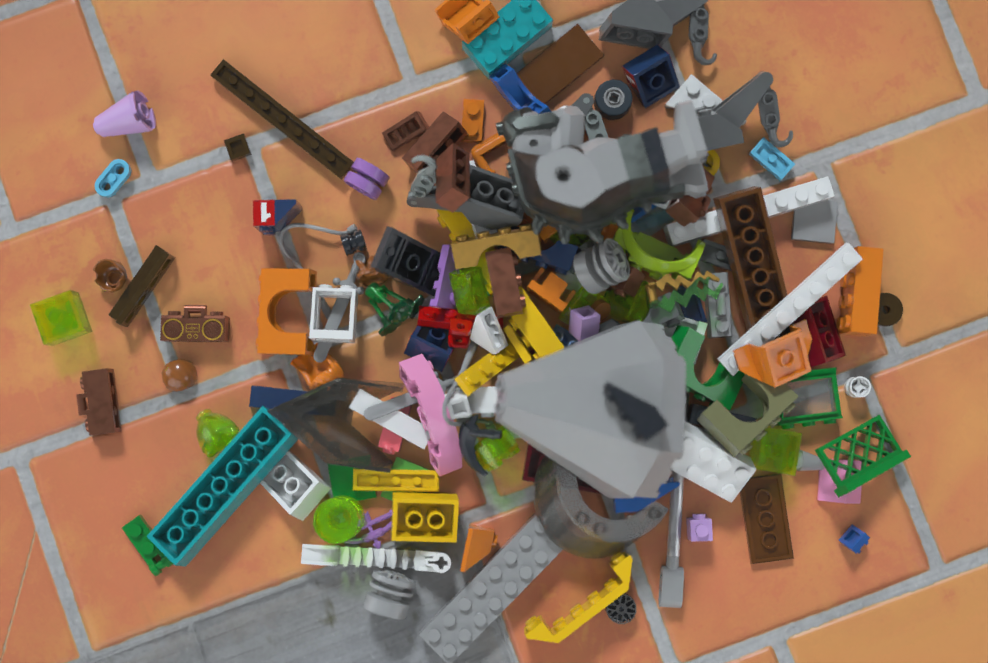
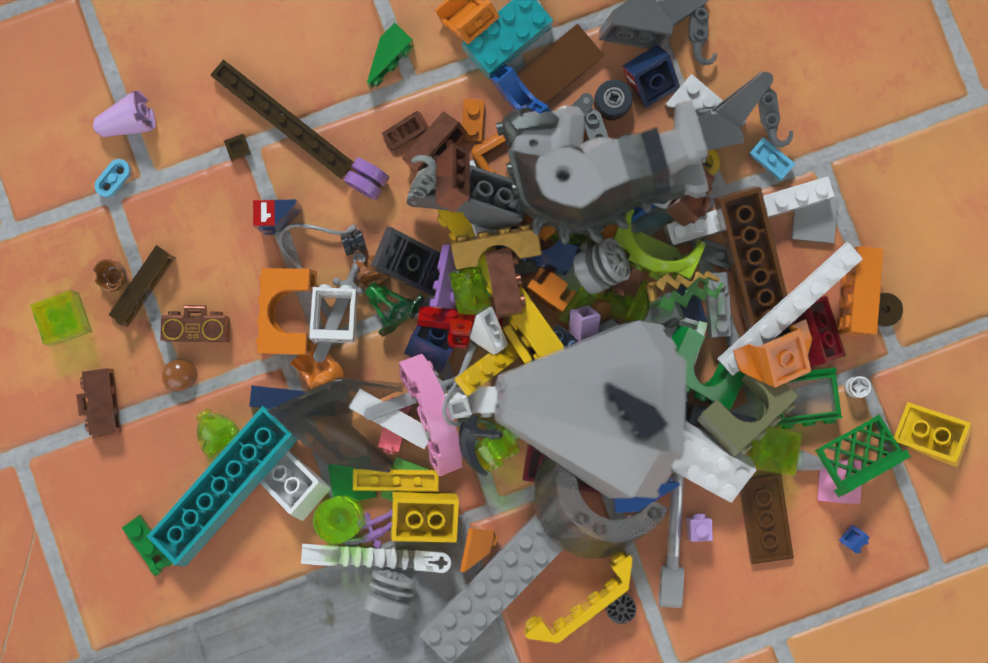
(390, 49): none -> green slope
(933, 434): none -> yellow slope

